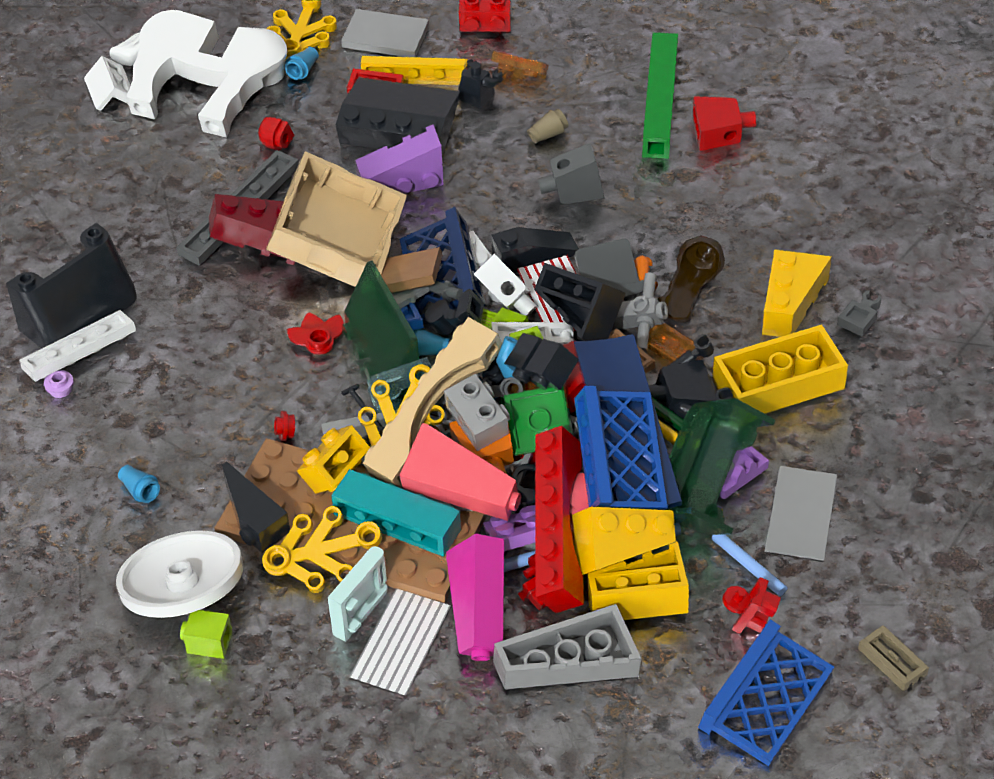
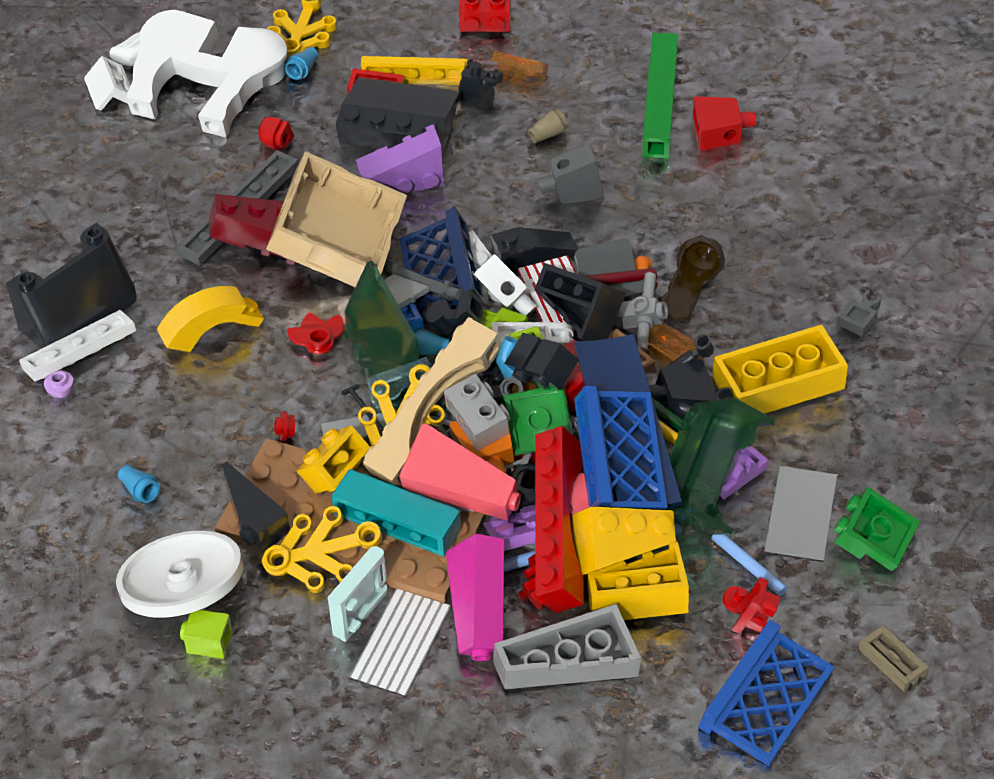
(204, 310): none -> yellow arch
(385, 33): light grey tile -> none
(412, 270): medium nougat tile -> none
(622, 277): none -> dark red bar
(792, 289): yellow wedge -> none
(875, 529): none -> green plate

